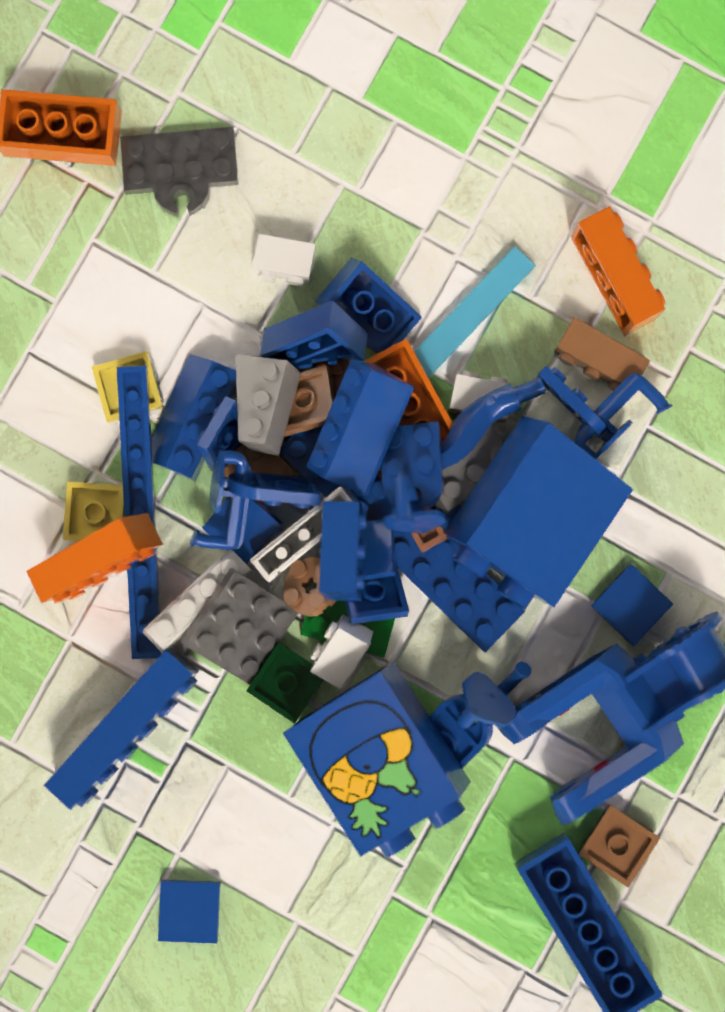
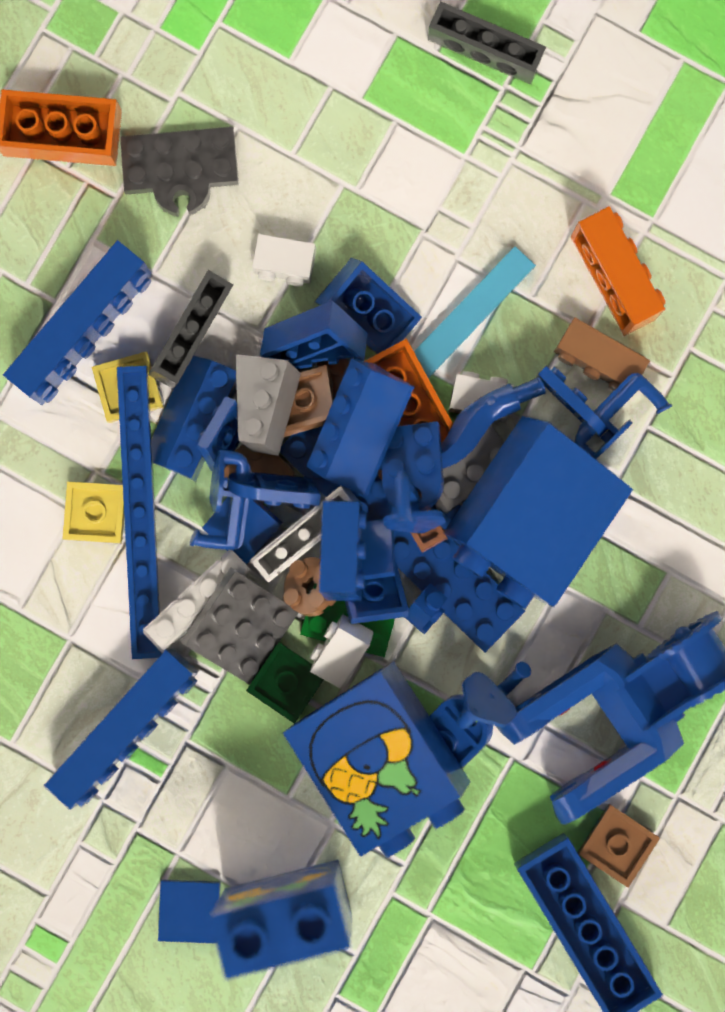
(79, 324): none -> blue brick
(95, 558): orange brick -> none
(190, 329): none -> dark grey brick
(282, 919): none -> blue brick
(426, 608): none -> blue brick
(485, 43): none -> dark grey brick
(631, 605): blue tile -> none

